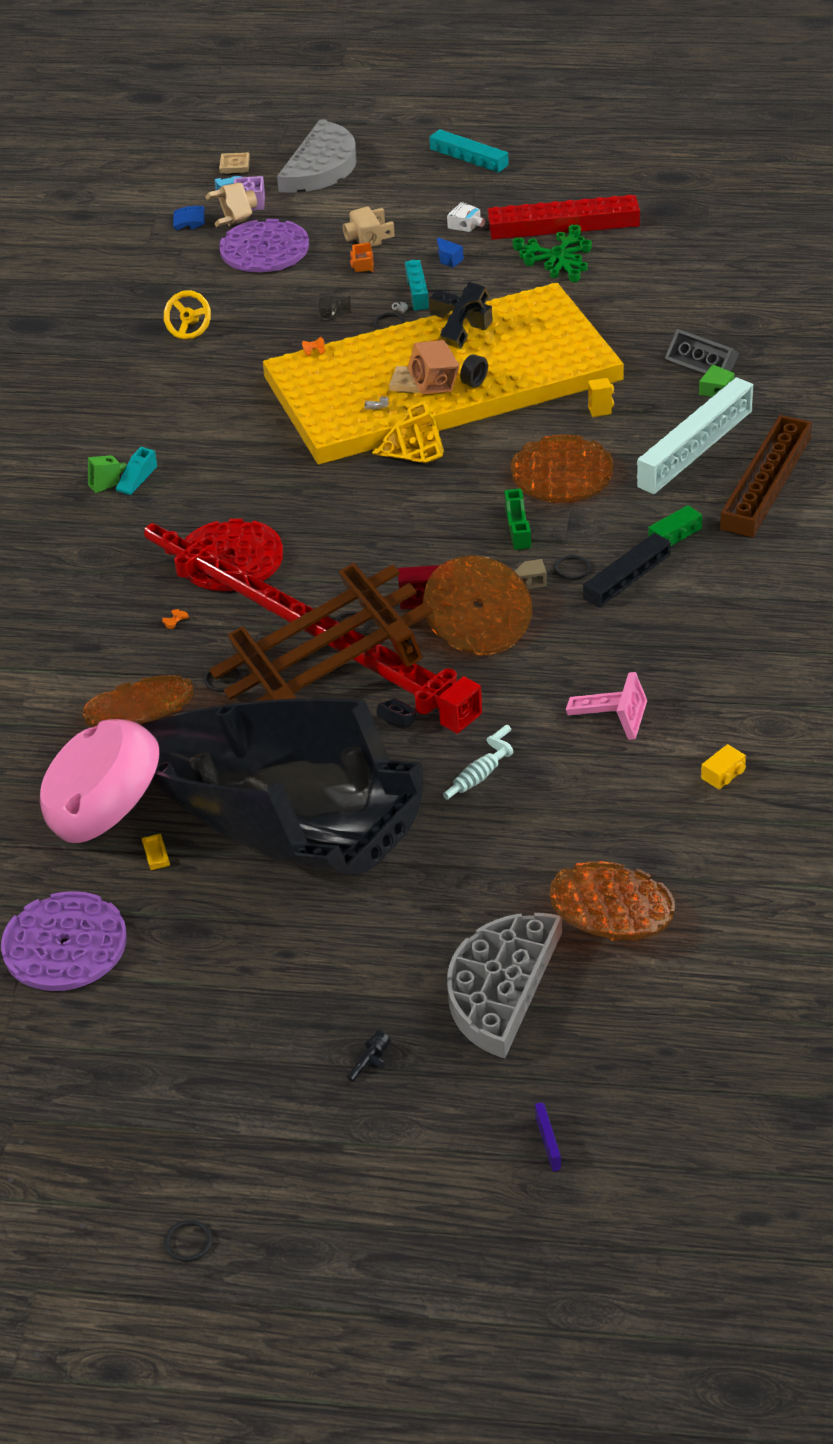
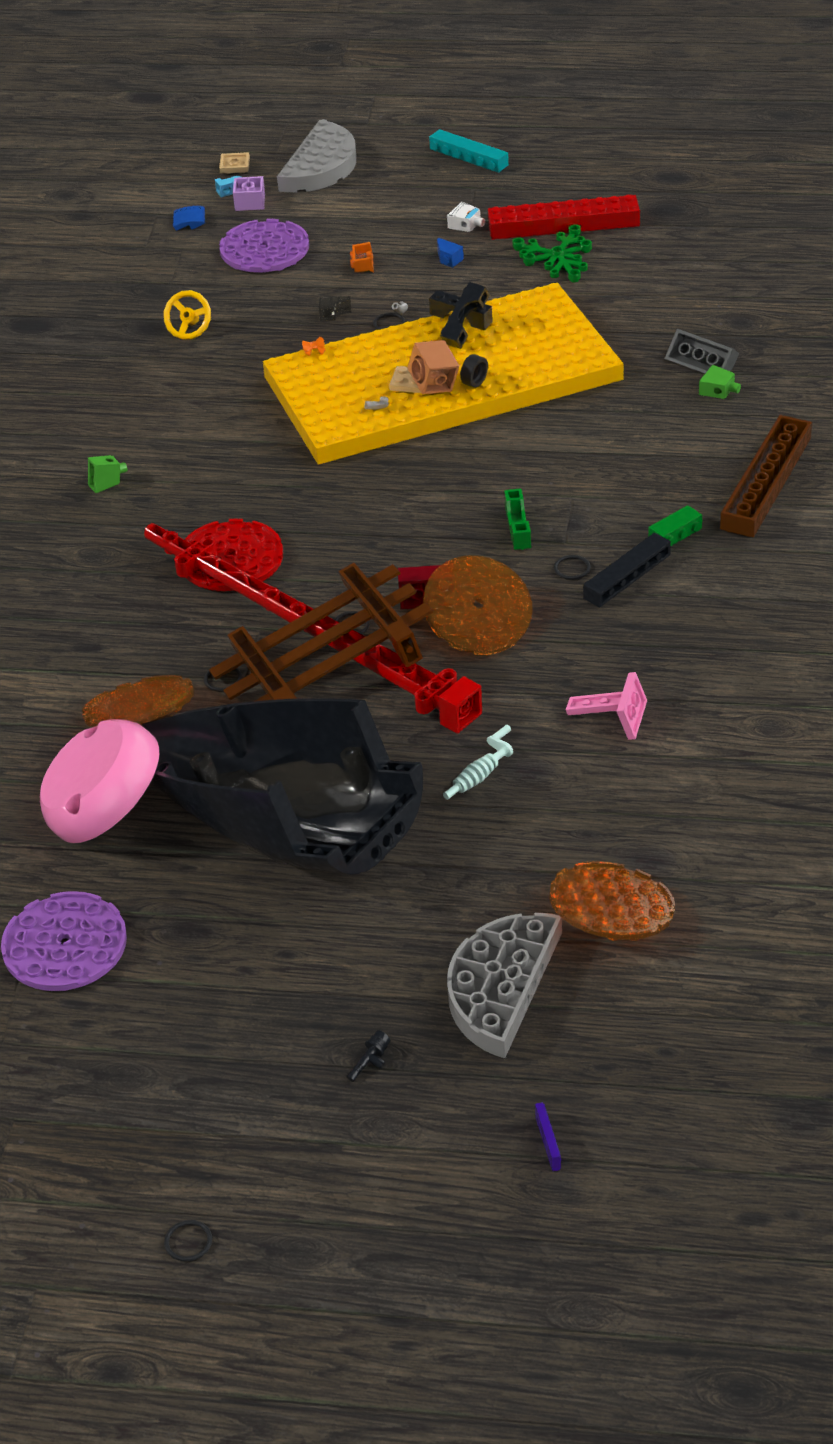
(139, 467): teal slope -> none
(155, 851): yellow tile -> none
(170, 623): orange piece -> none
(234, 203): tan piece -> none
(366, 227): tan piece -> none
(396, 713): black piece -> none
(413, 437): yellow wedge -> none
(417, 283): teal arch -> none
(533, 573): dark tan slope -> none
(584, 472): clear orange plate -> none
(600, 397): yellow brick -> none
(694, 435): light aqua brick -> none
(723, 766): yellow brick -> none

